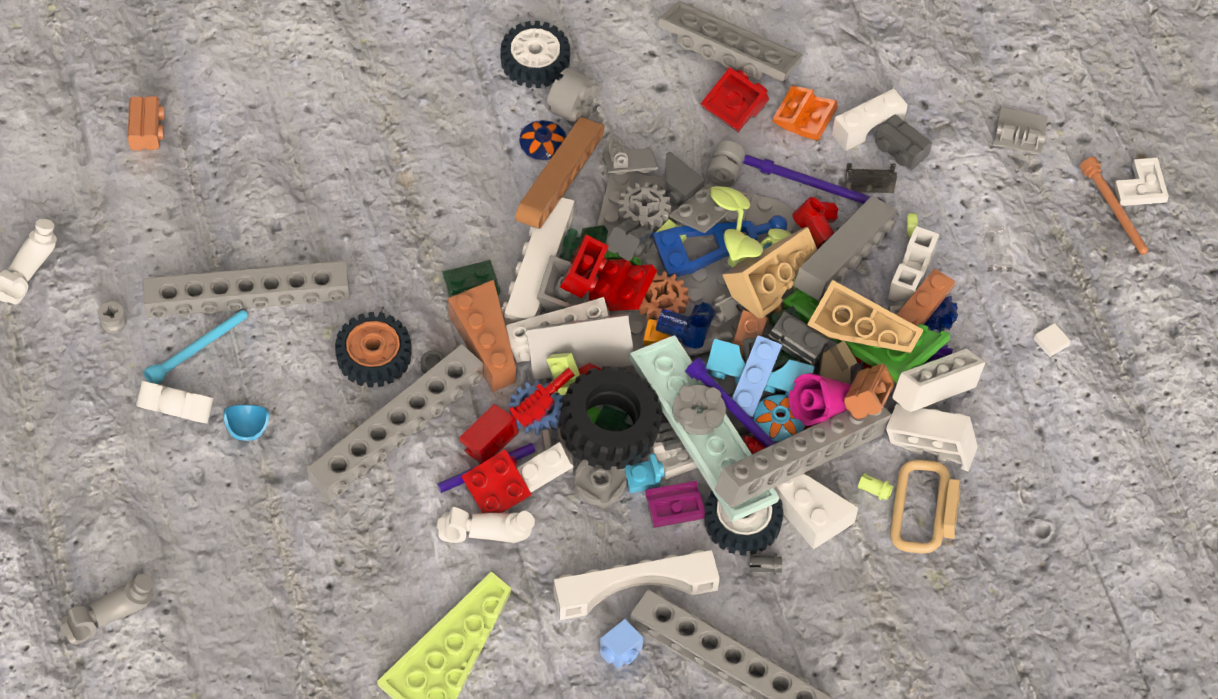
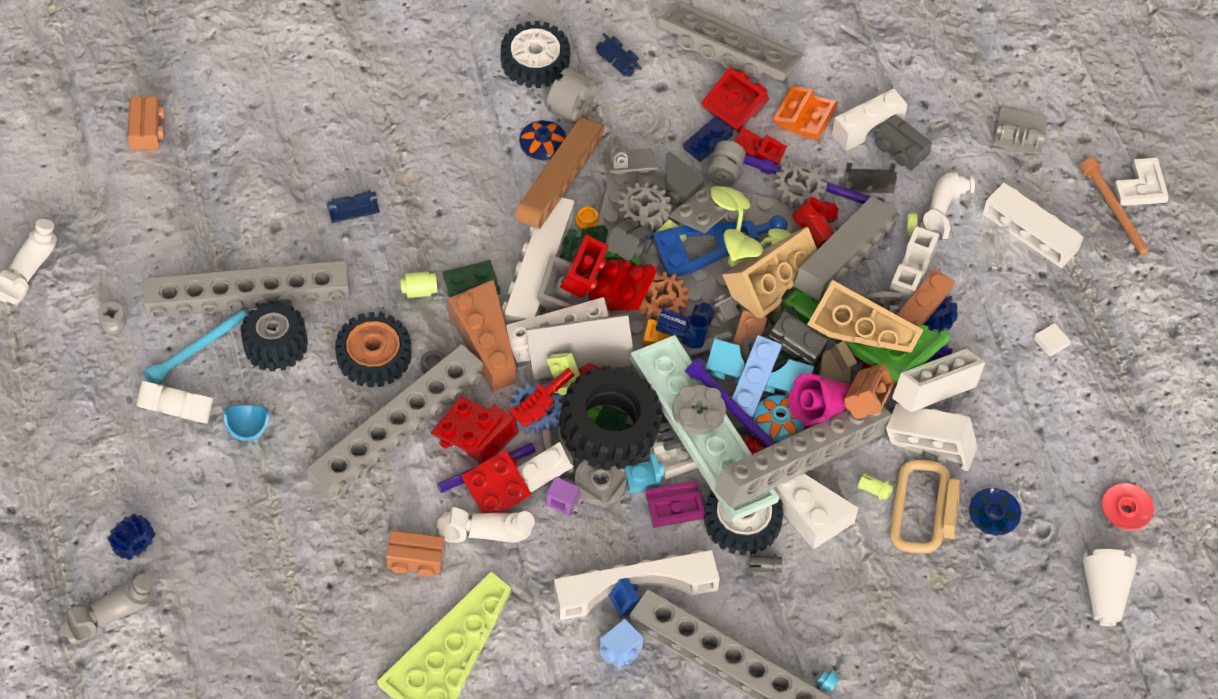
(131, 536): none -> clear blue gear
(274, 336): none -> black wheel
(353, 207): none -> dark blue hinge
(415, 553): none -> nougat brick
(419, 284): none -> yellowish green brick
(466, 425): none -> red hinge
(562, 496): none -> medium lavender plate
(587, 217): none -> light orange plate
(624, 597): none -> blue tile
(625, 60): none -> dark blue hinge
(706, 139): none -> clear blue hinge
(759, 147): none -> red slope
(799, 185): none -> light grey gear
(827, 680): none -> medium azure plate
(882, 297): none -> light grey wheel
(946, 189): none -> white piece
(995, 502): none -> clear blue dish
(1033, 225): none -> white brick
(1109, 583): none -> white cone
(1131, 498): none -> coral dish

